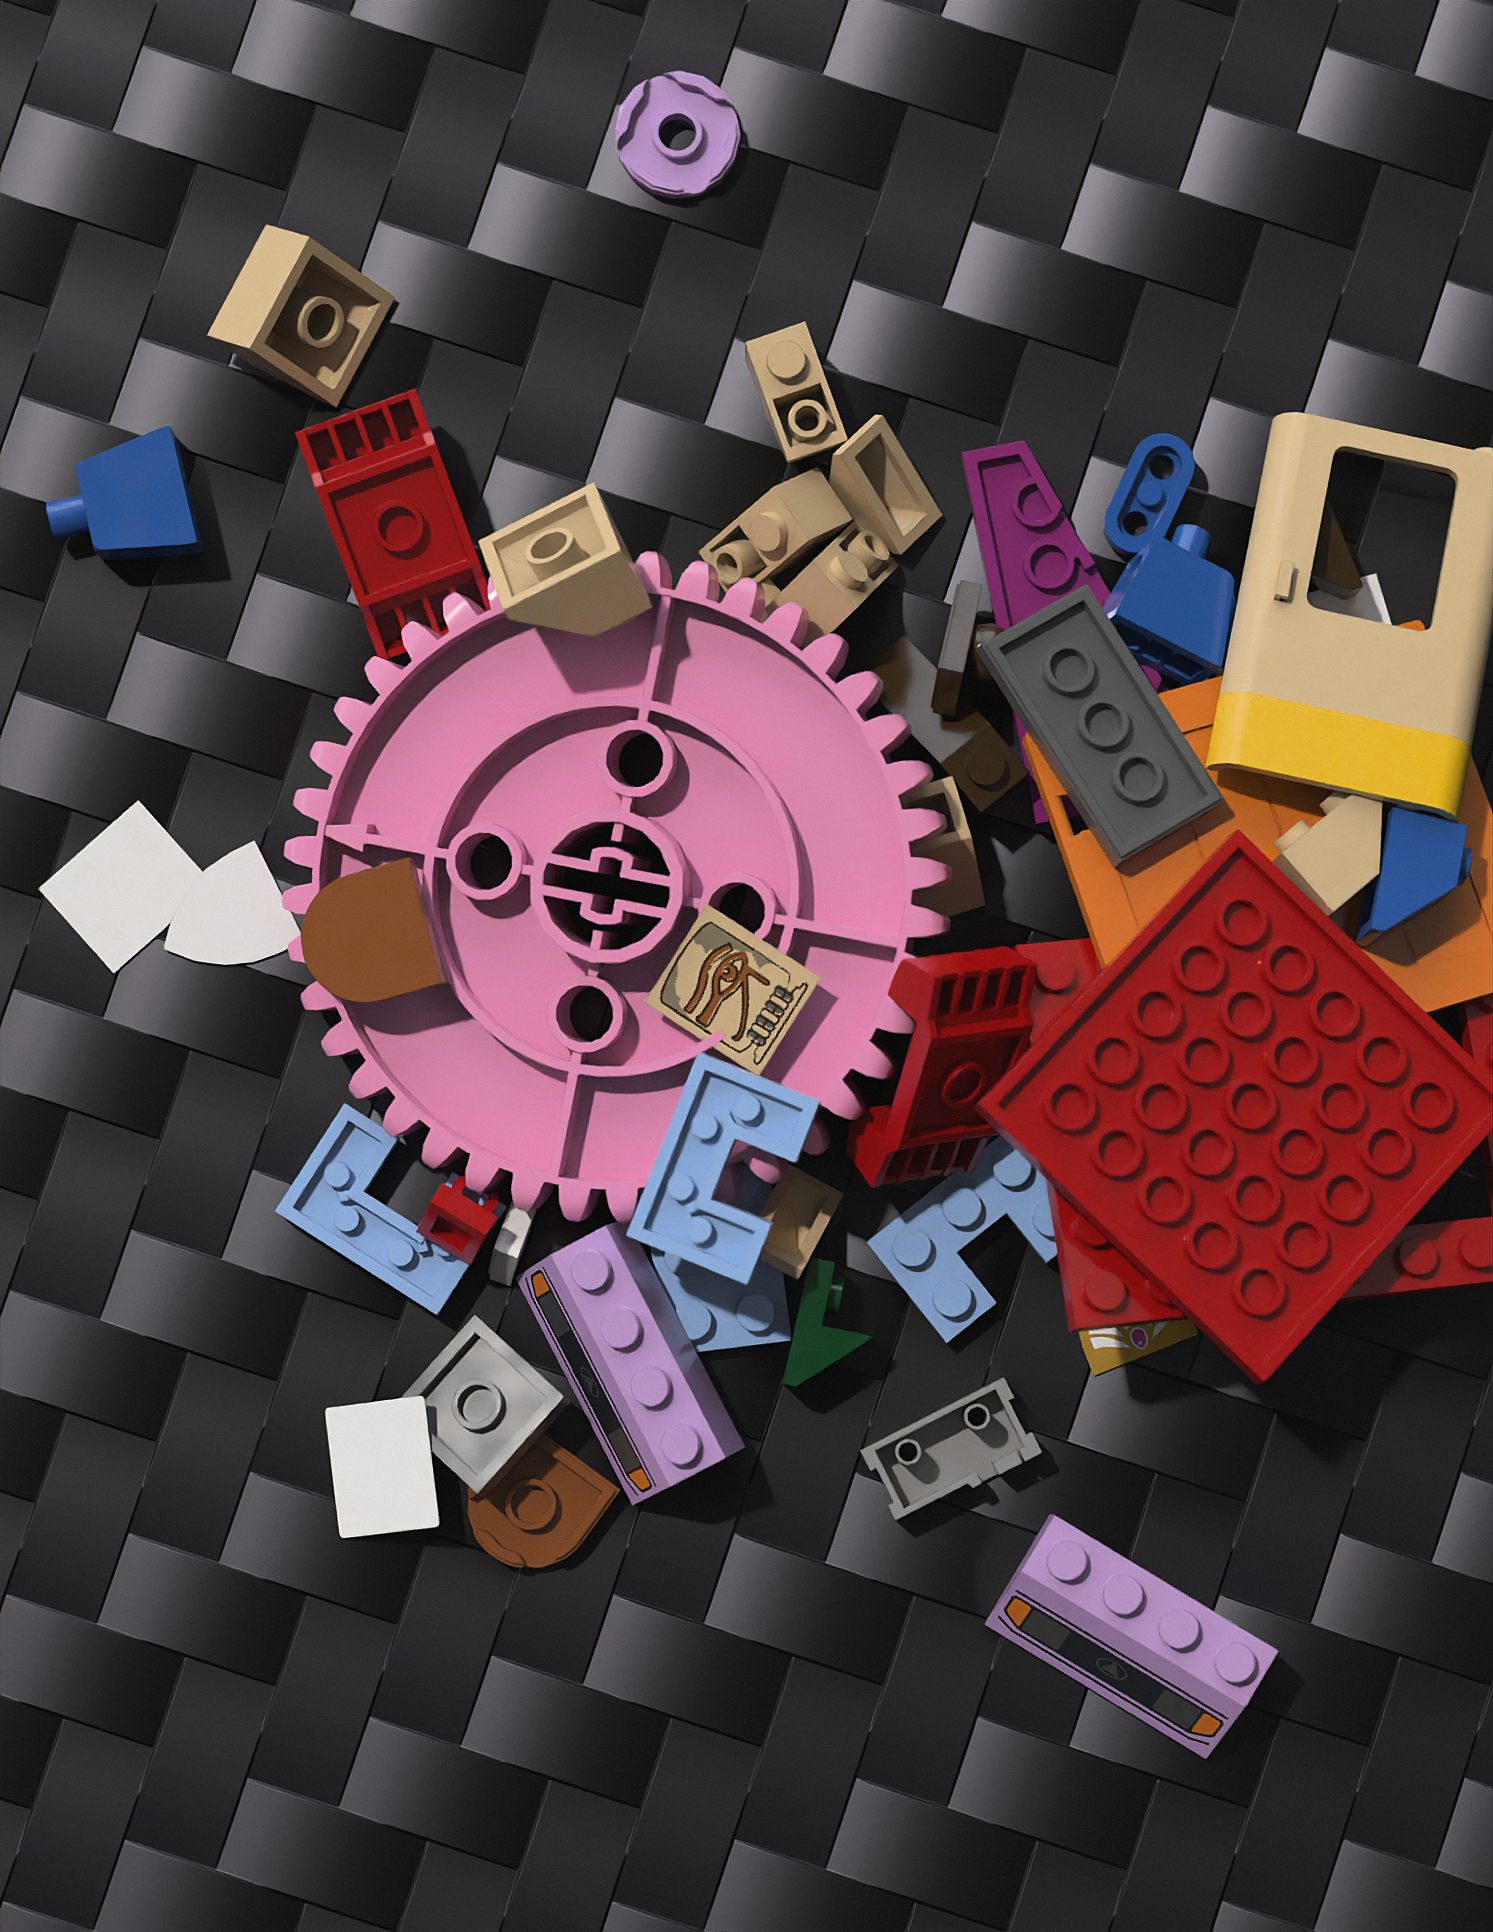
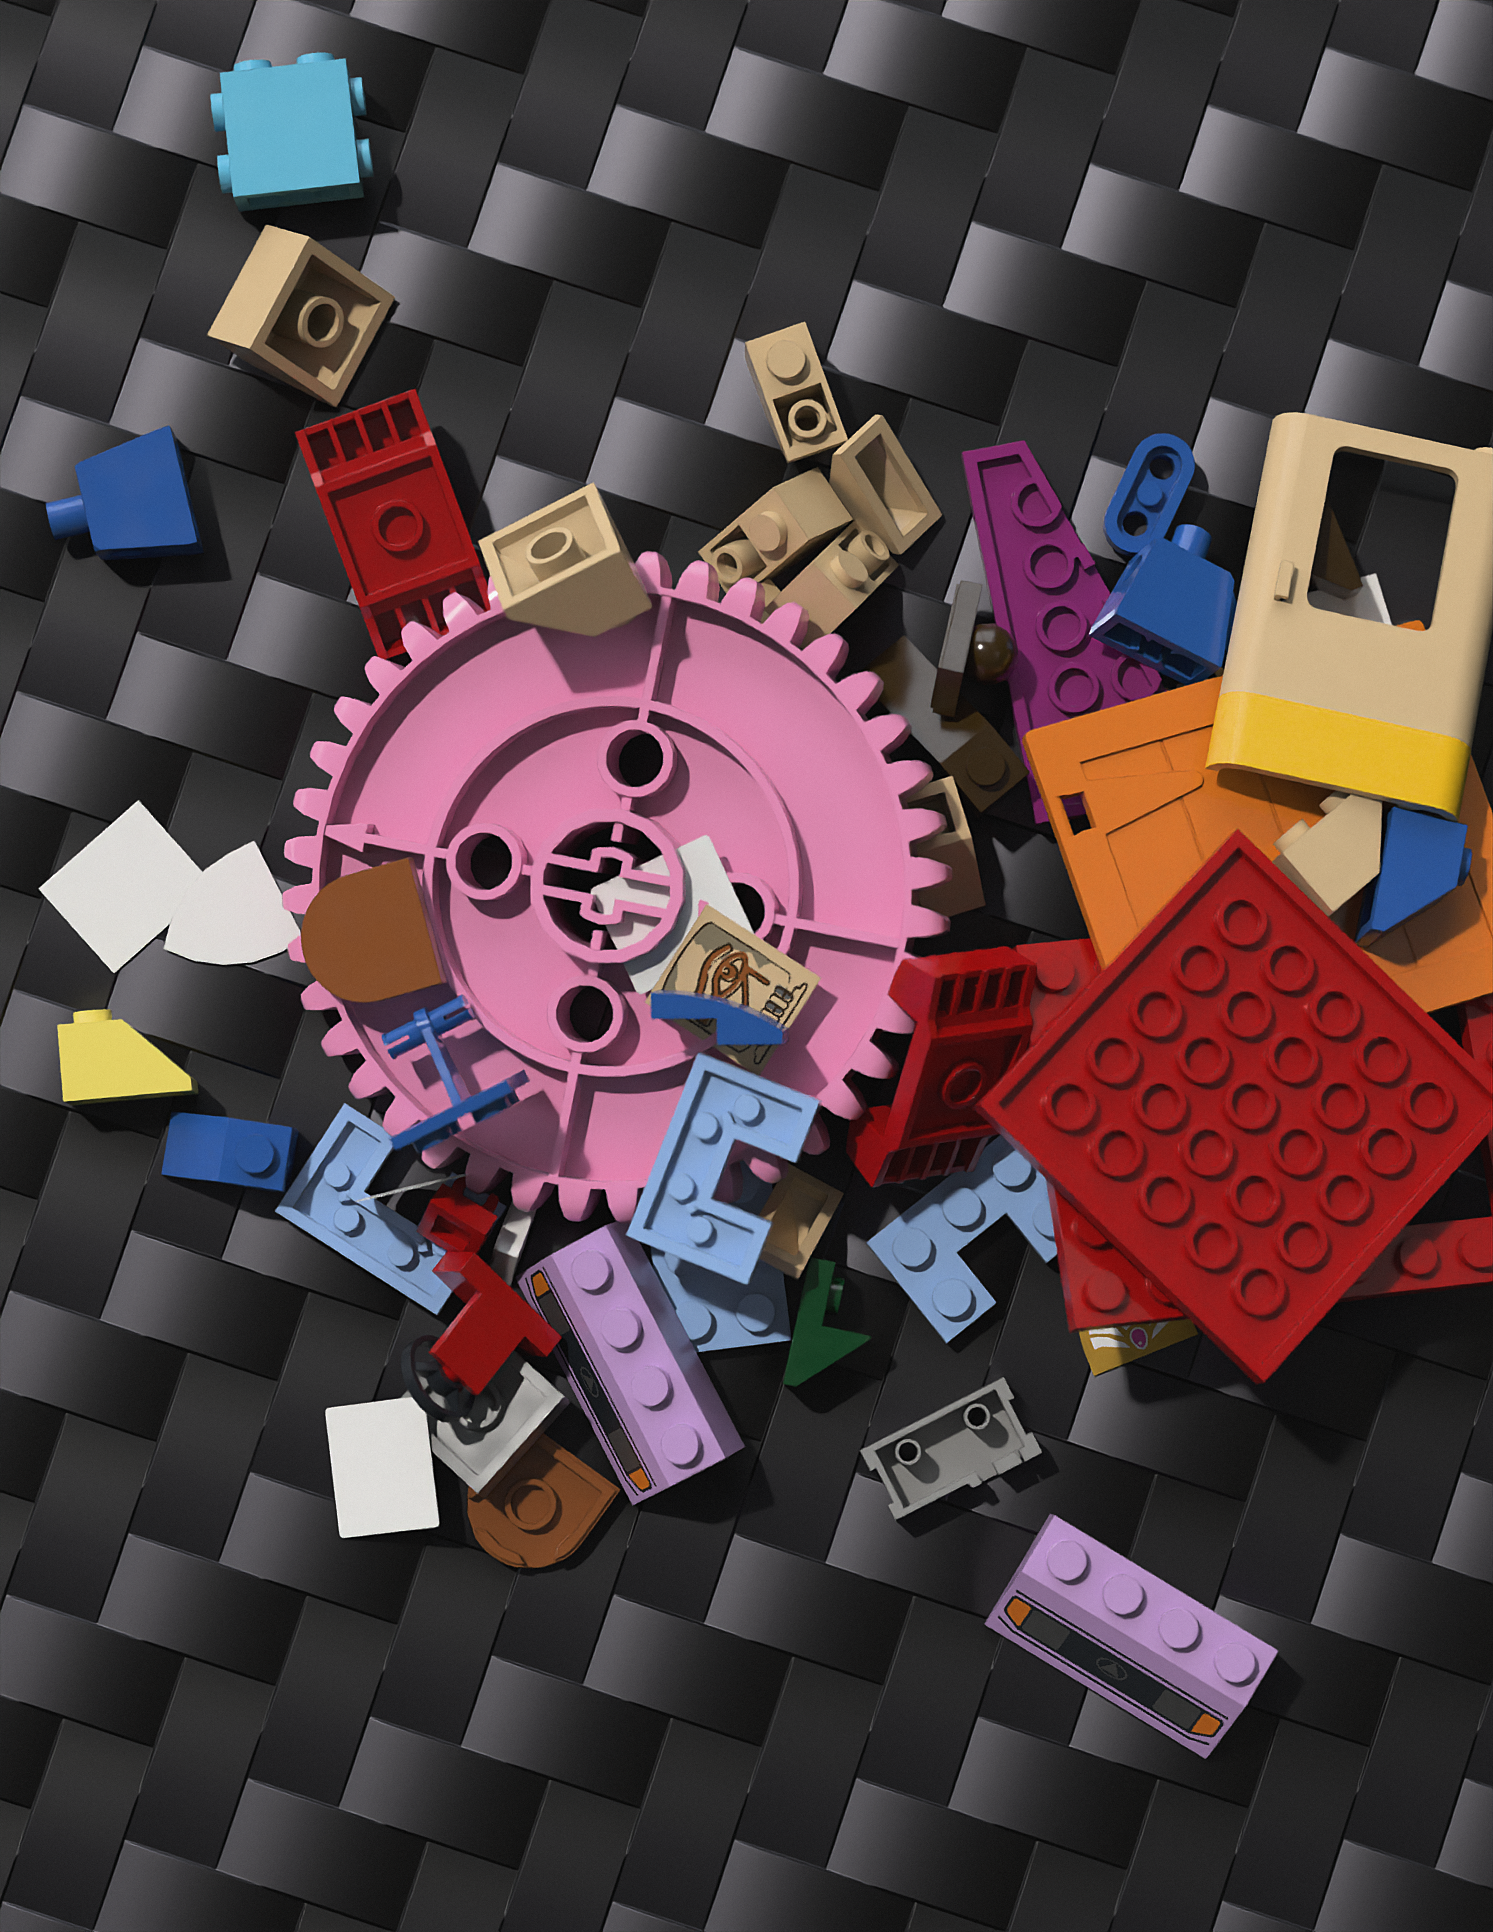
(114, 1062): none -> light yellow slope
(230, 1151): none -> blue slope
(291, 132): none -> medium azure brick
(410, 1187): none -> white sticker
(428, 1029): none -> blue plate
(476, 1340): none -> red piece
(671, 171): lavender tile -> none
(703, 880): none -> white sticker
(735, 1022): none -> blue slope
(1100, 725): dark grey tile -> none

